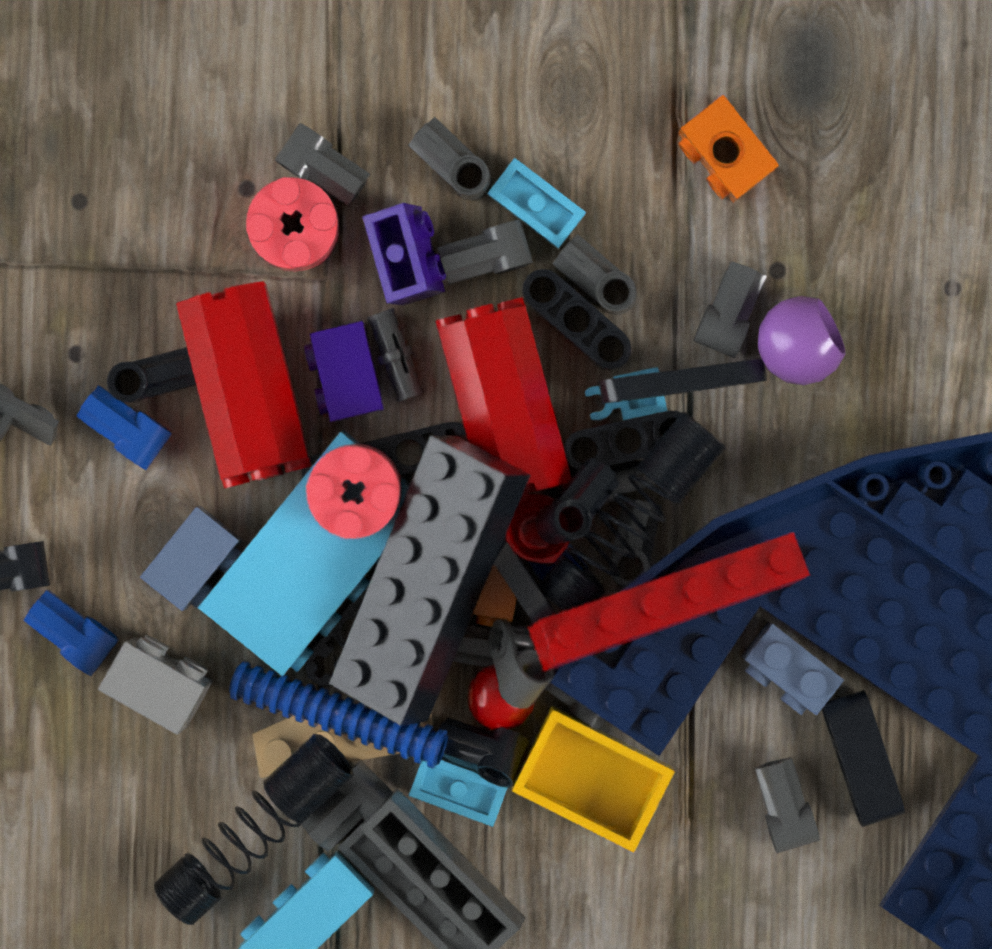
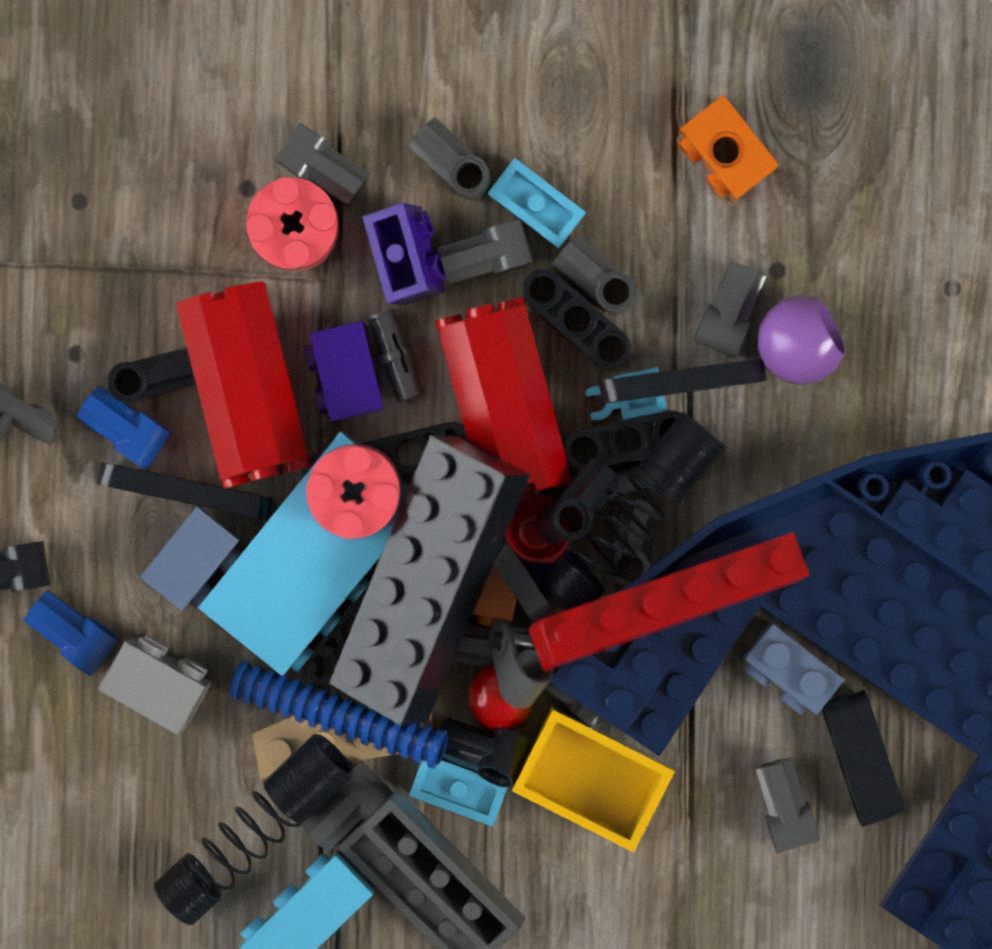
(184, 491): none -> black beam

